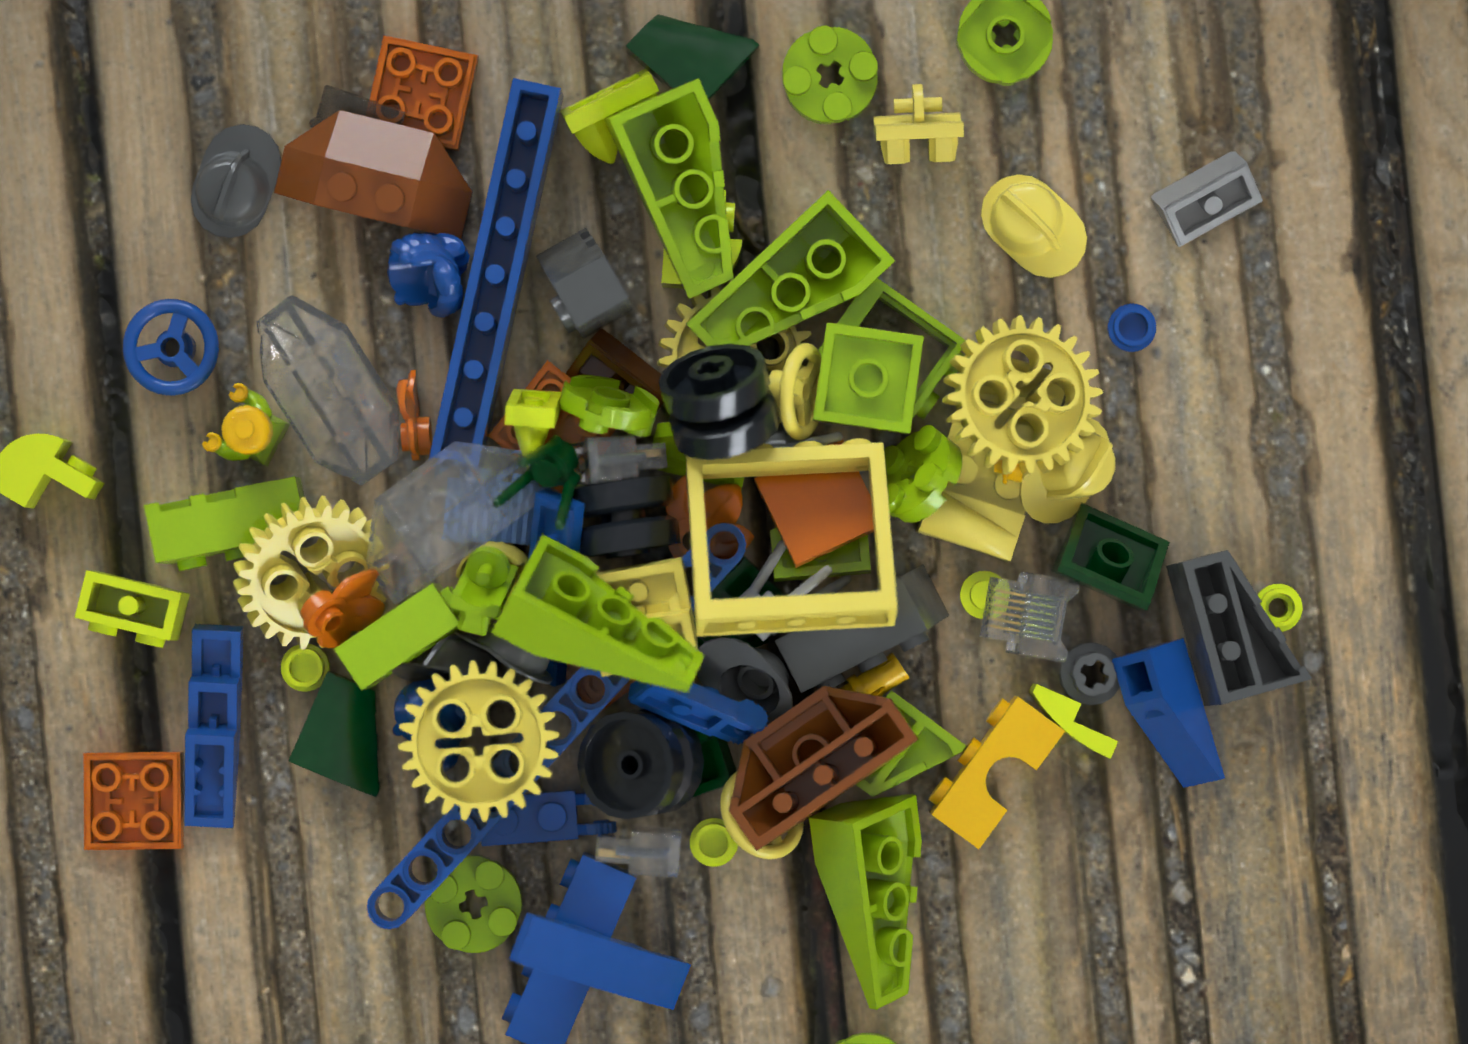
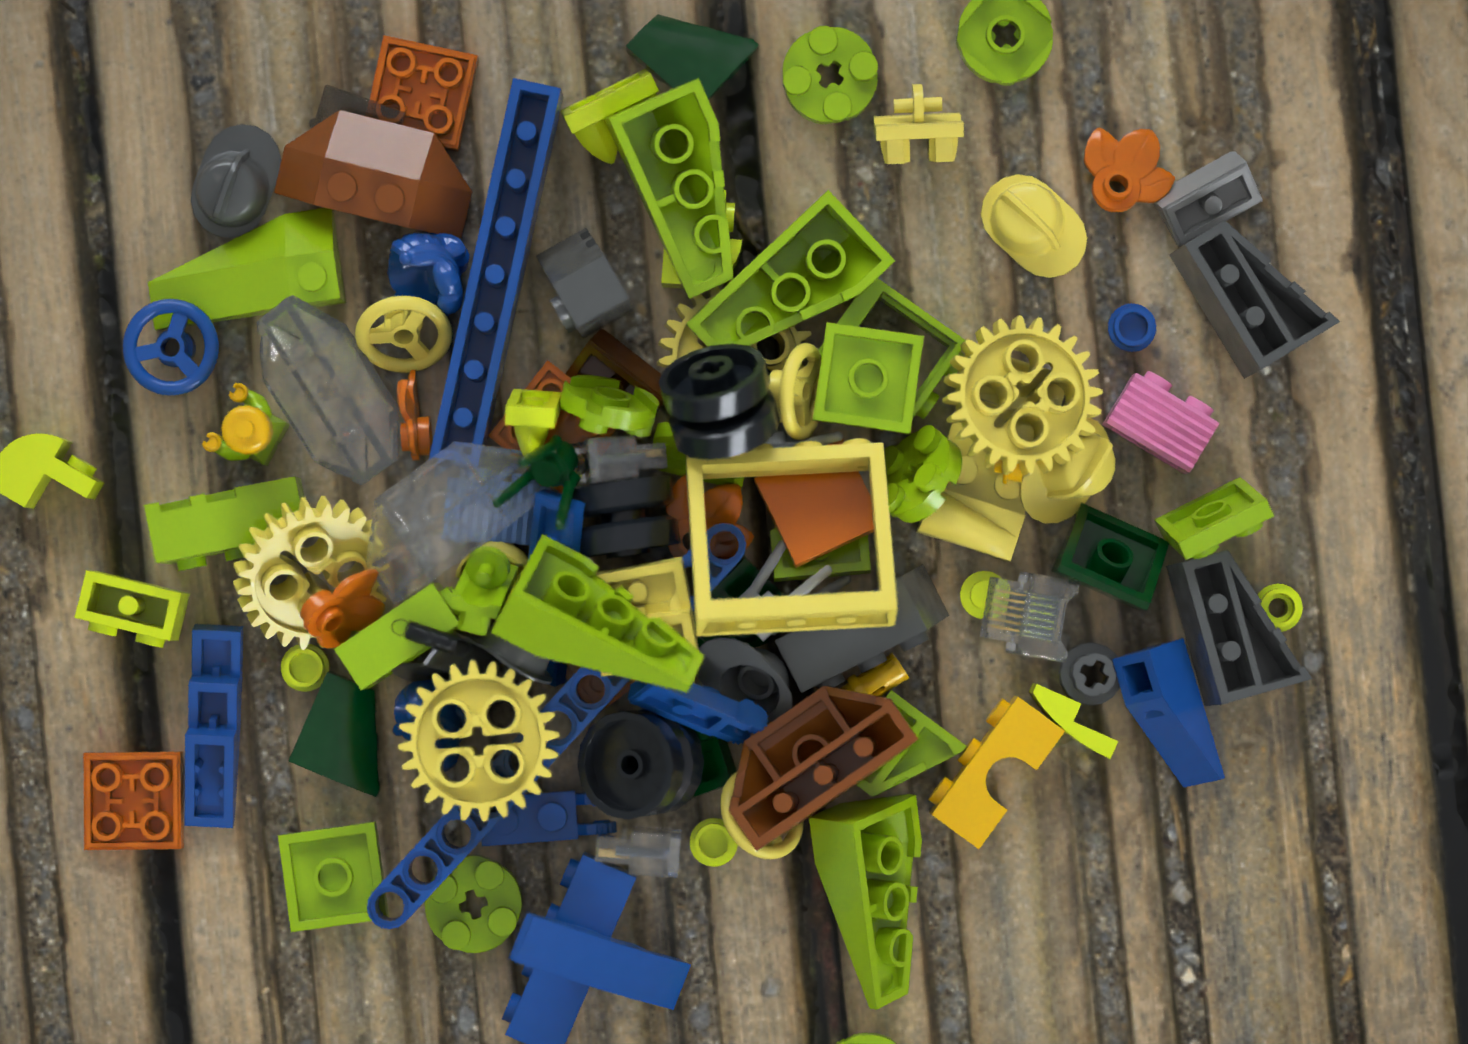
(260, 270): none -> lime wedge
(331, 875): none -> lime plate
(402, 328): none -> light yellow piece
(431, 637): none -> black piece
(1129, 163): none -> orange plate
(1162, 422): none -> bright pink brick
(1213, 518): none -> lime plate
(1247, 299): none -> dark grey wedge

